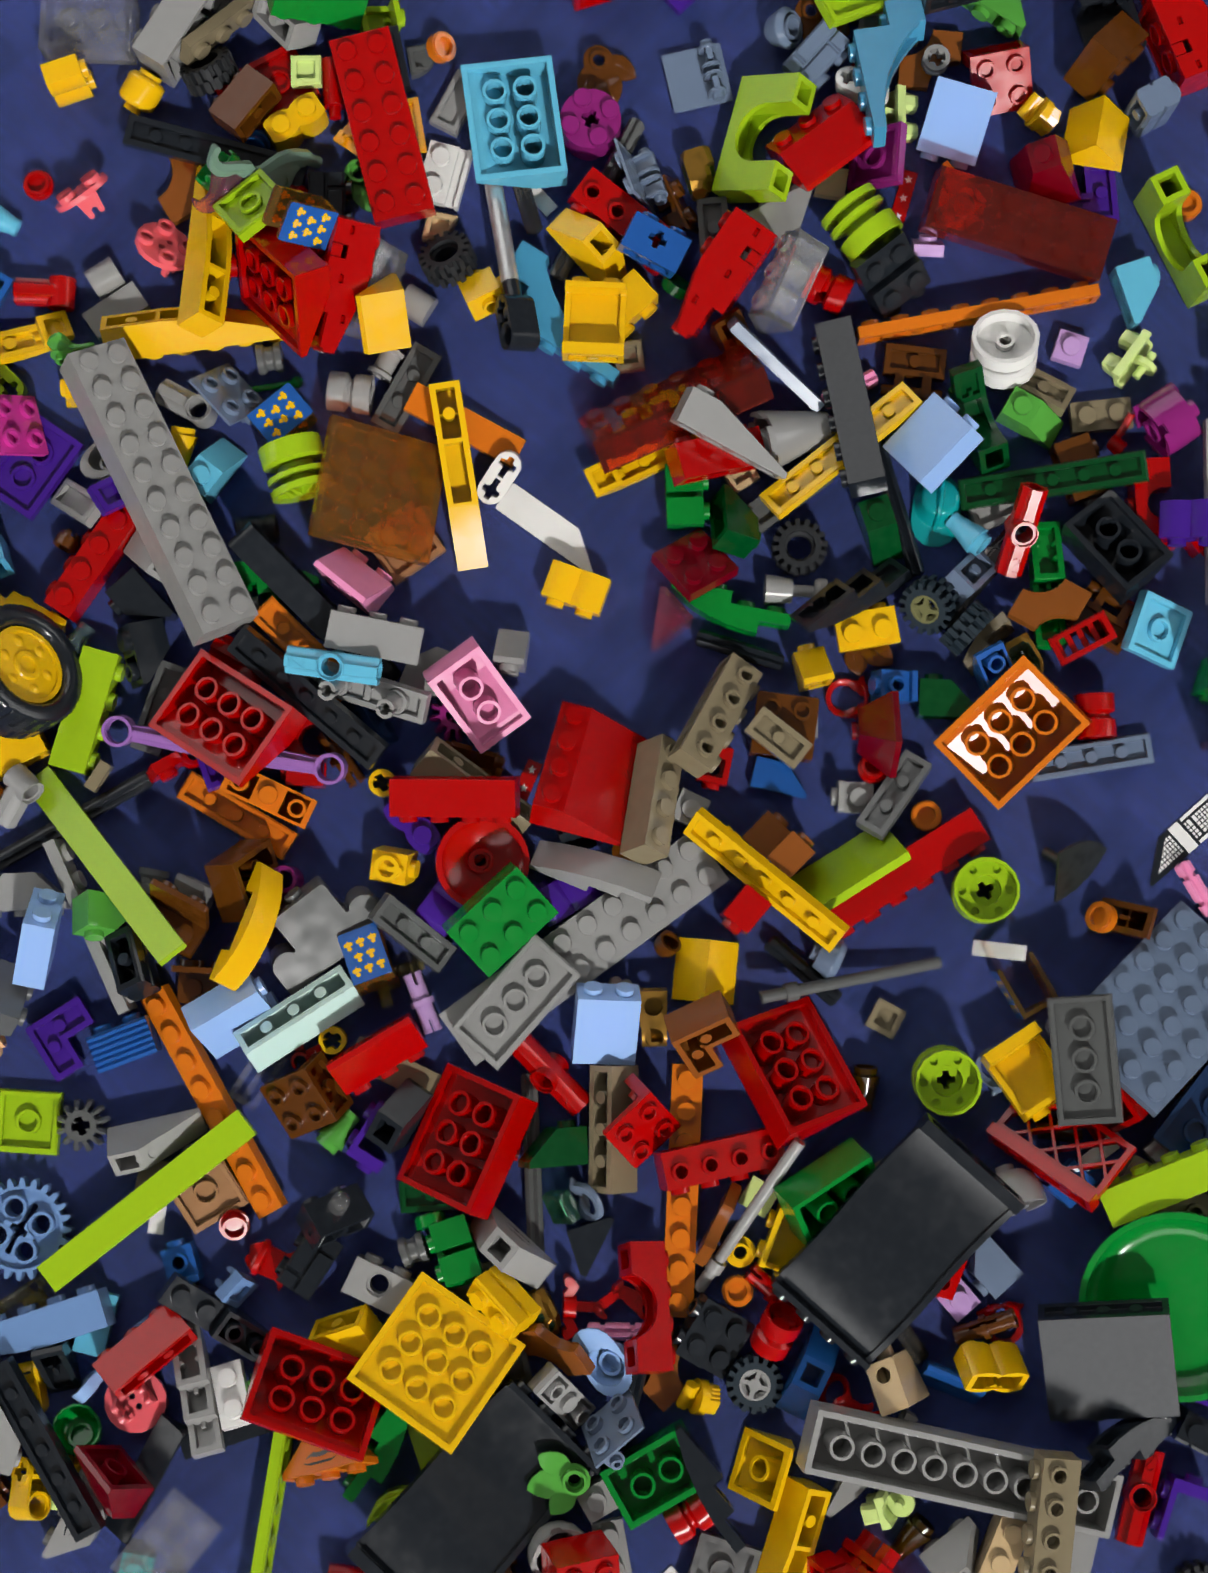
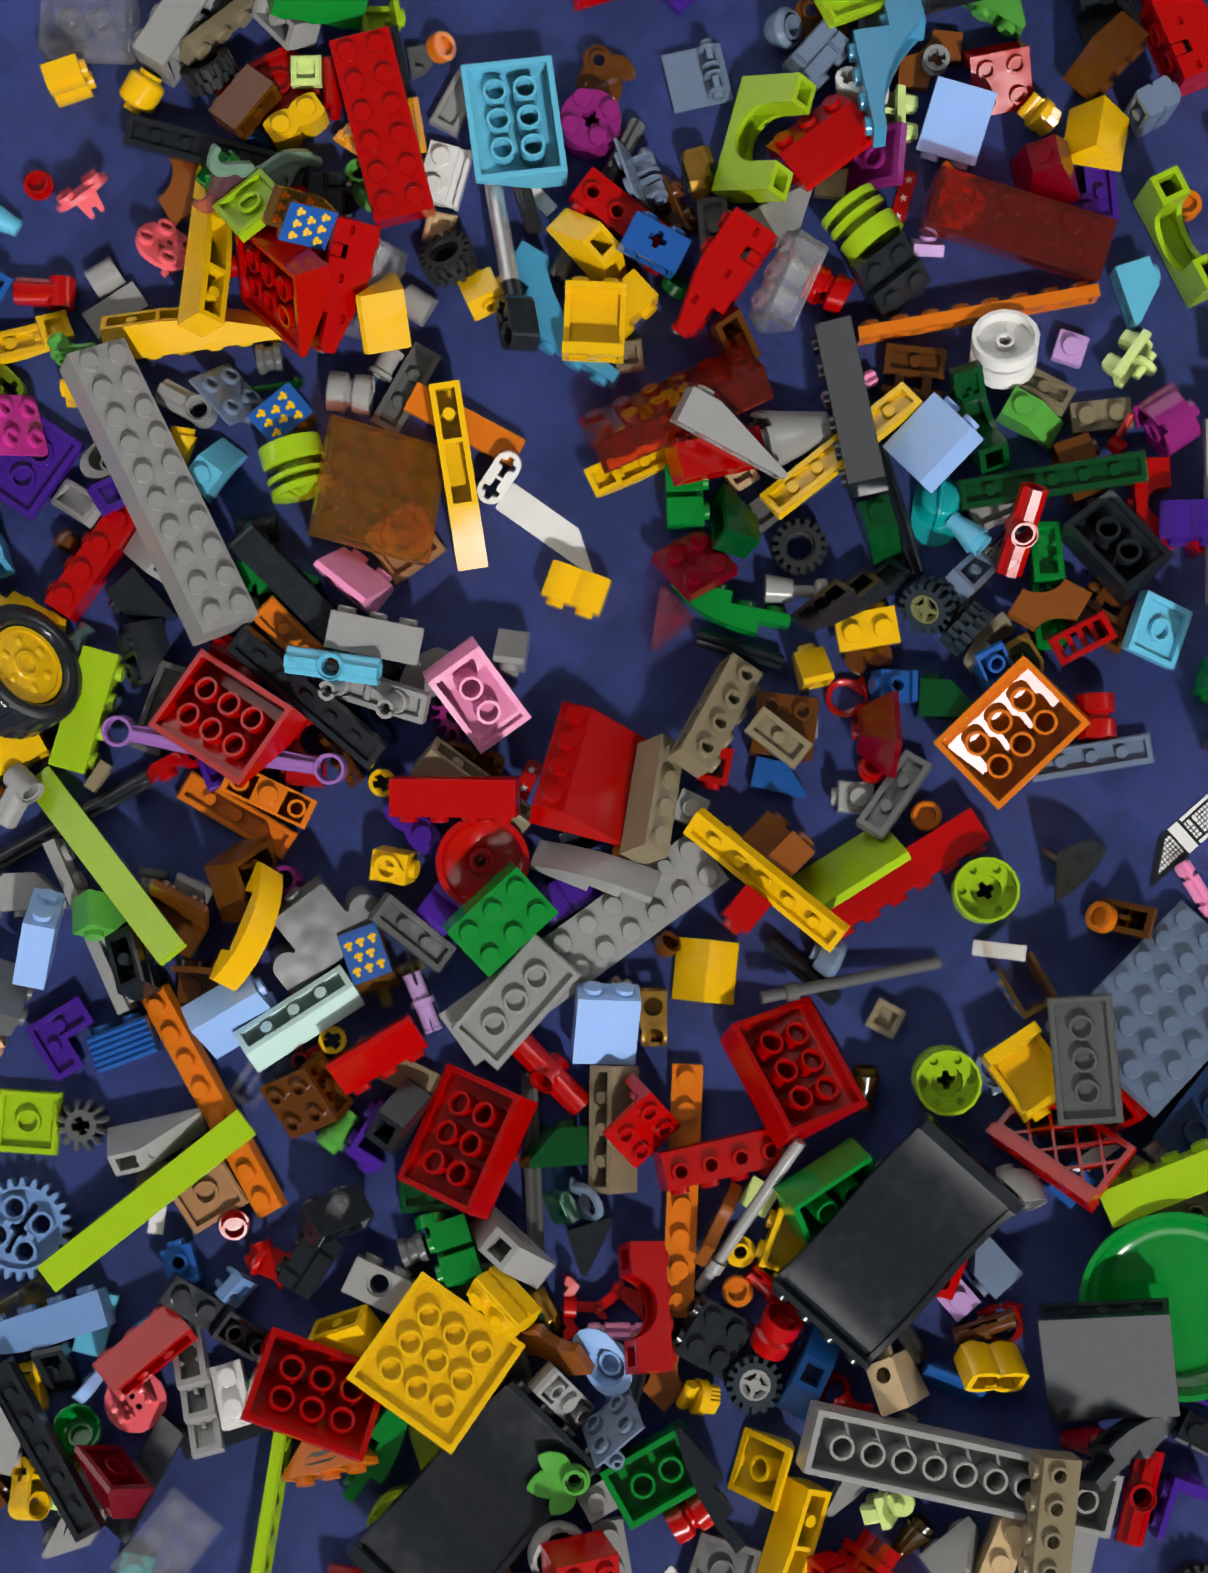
(699, 1029): dark orange brick -> none
(775, 364): tile -> none
(1079, 1438): none -> dark red cone

